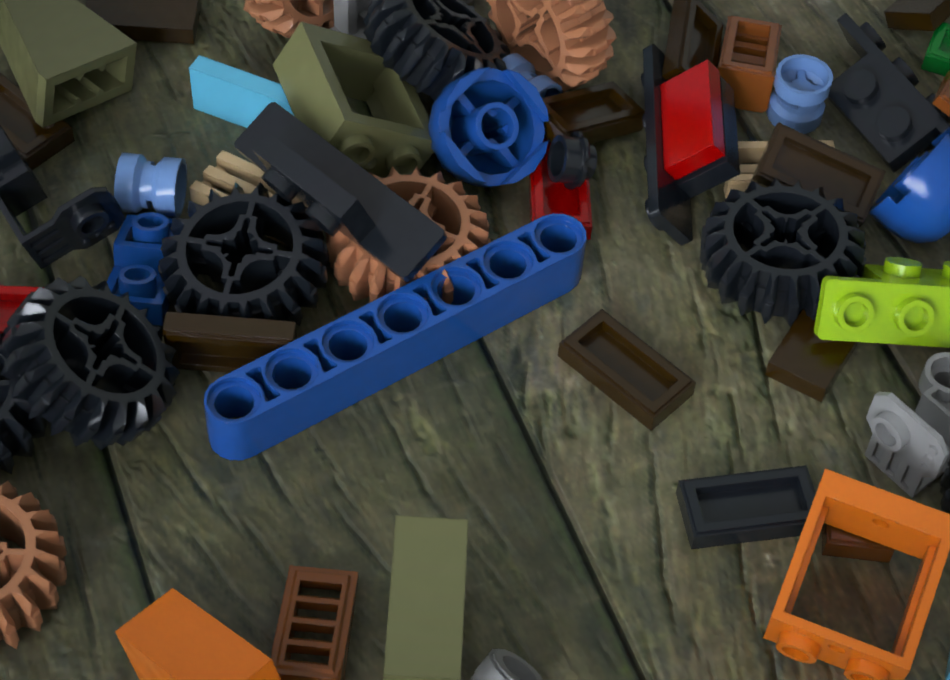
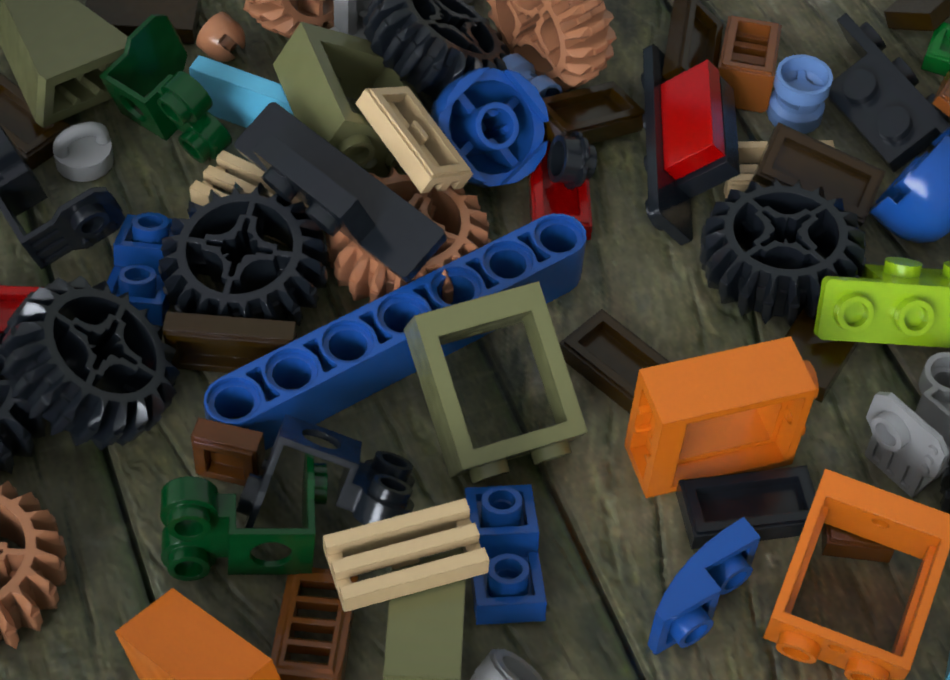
(83, 152): none -> light grey tile
(144, 184): medium blue wheel -> none
(176, 101): none -> dark green piece
(203, 528): none -> dark green piece
(220, 37): none -> nougat hinge
(227, 451): none -> reddish brown tile
(368, 489): none -> black piece
(401, 543): none -> tan tile
(414, 138): none -> tan tile
(477, 316): none -> olive window
(510, 533): none -> blue slope
(693, 594): none -> blue slope
(719, 414): none -> orange window

